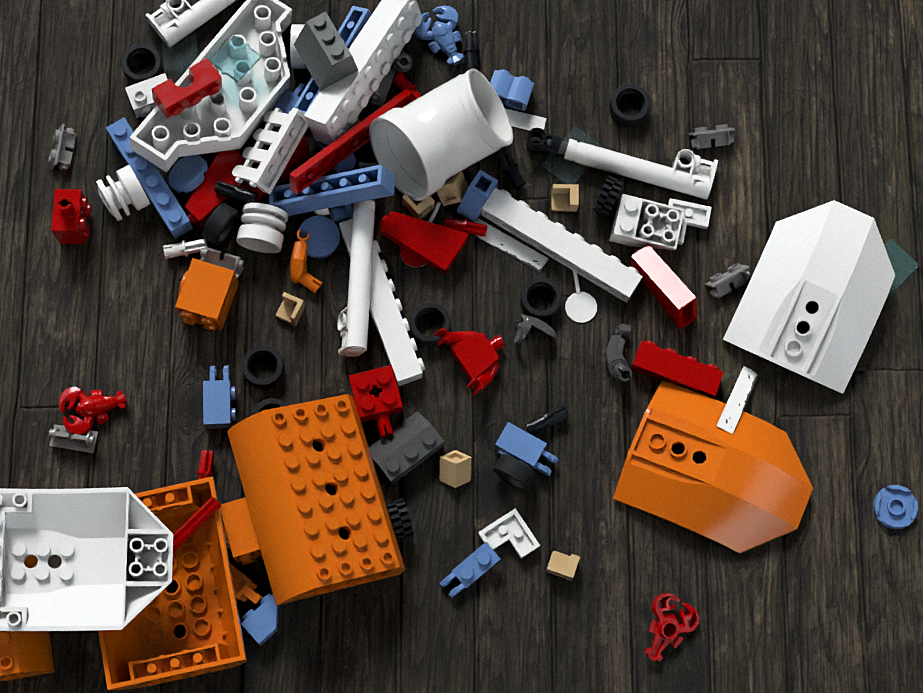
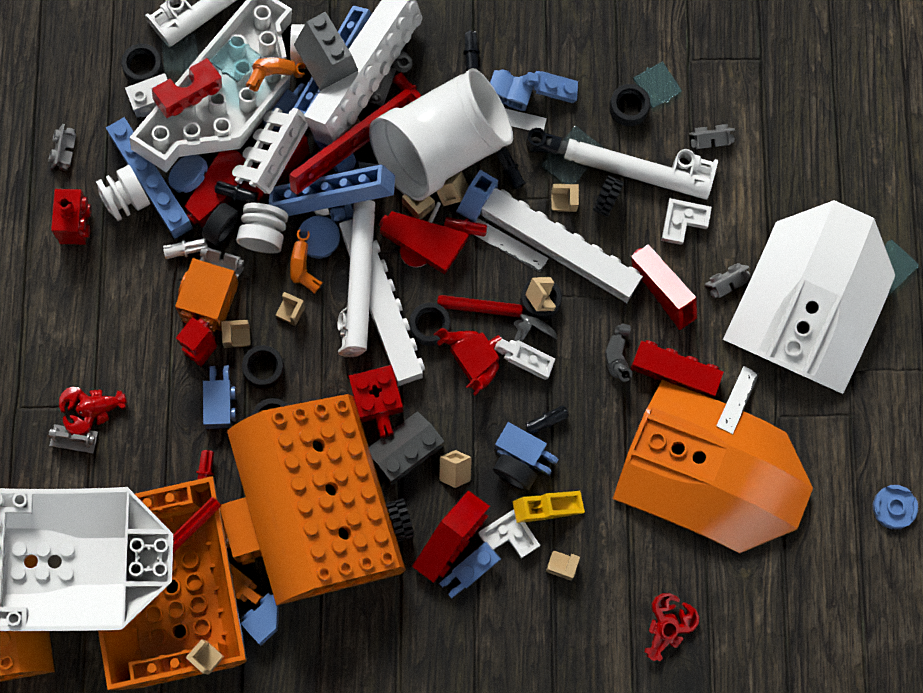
(197, 341): none -> red arch
(205, 657): none -> tan panel
(235, 333): none -> tan panel
(269, 66): none -> orange arm
(442, 33): medium blue animal -> none
(451, 536): none -> red brick
(480, 306): none -> red axle
(526, 357): none -> white hinge
(539, 292): none -> tan panel
(548, 506): none -> yellow slope
(552, 85): none -> medium blue hinge
(580, 305): white piece -> none
(645, 223): white slope -> none
(658, 84): none -> clear light blue piece

